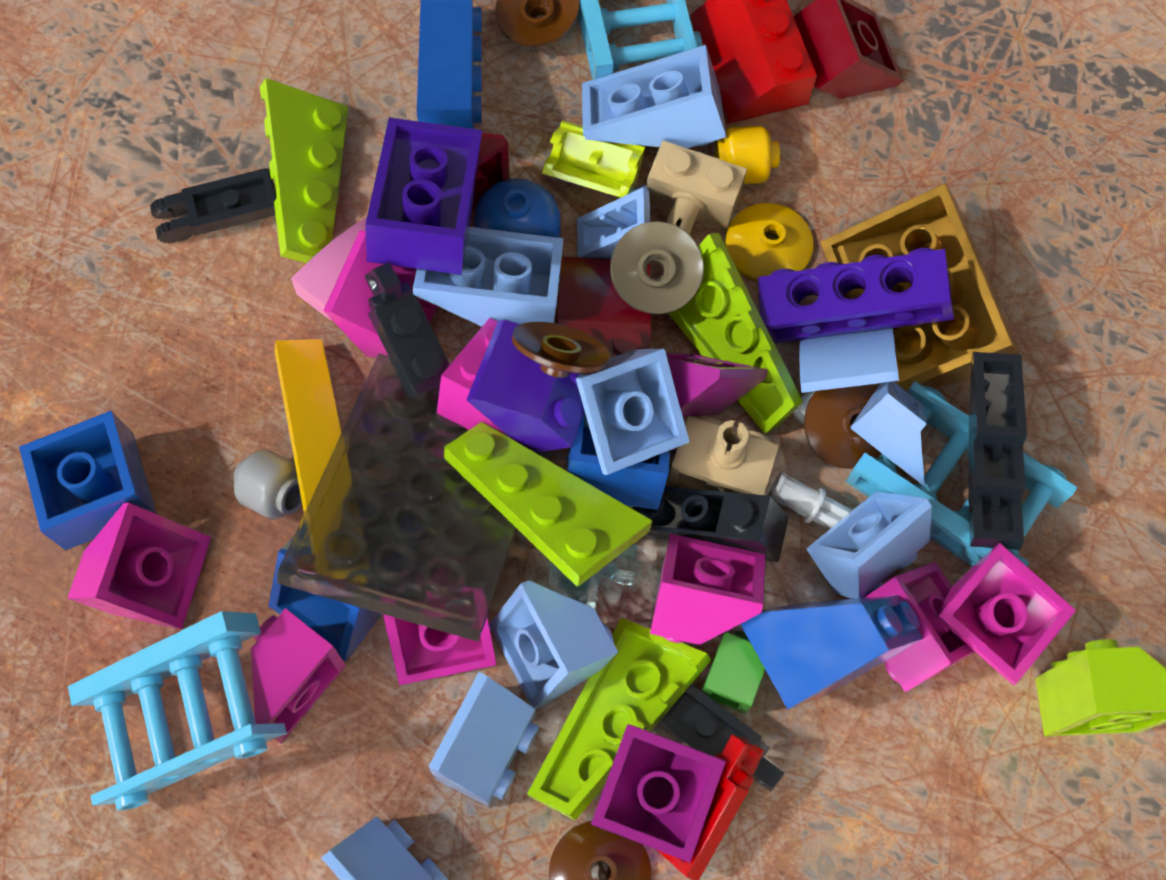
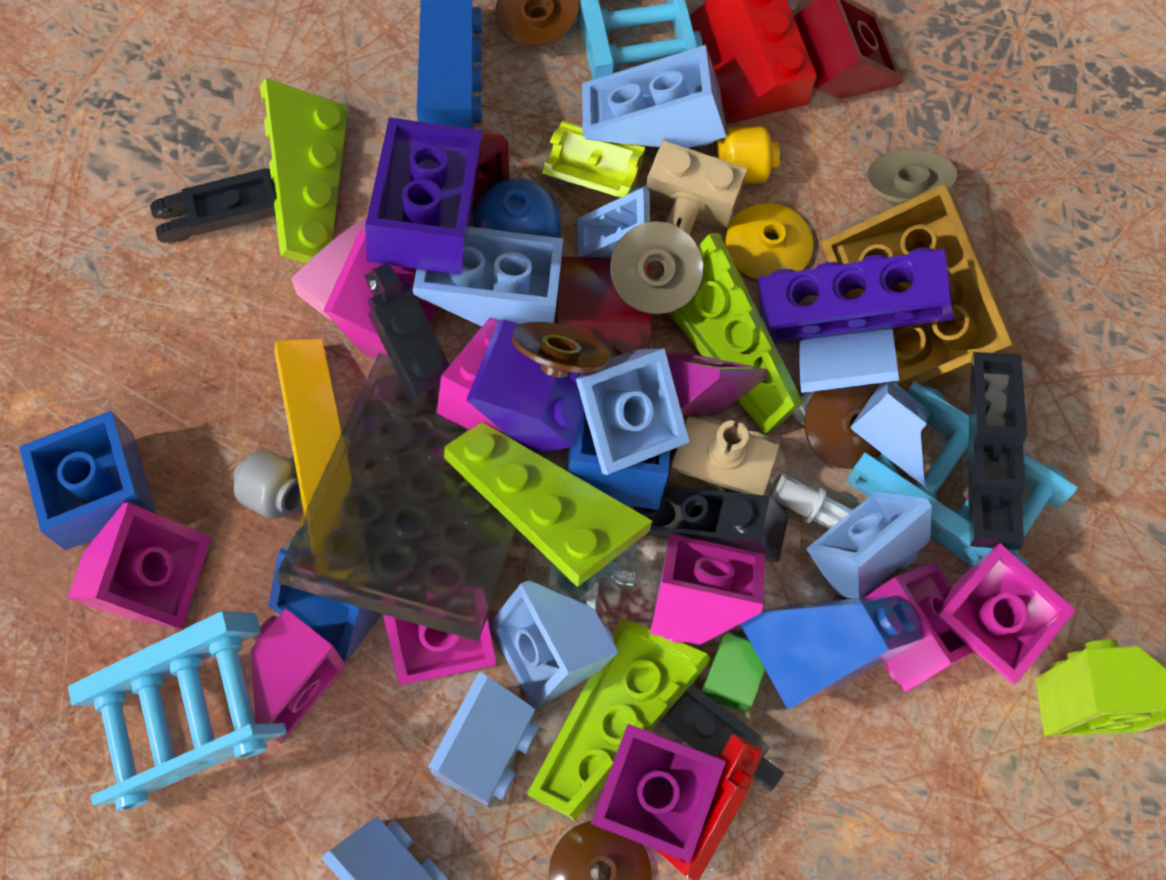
(910, 173): none -> dark tan dish

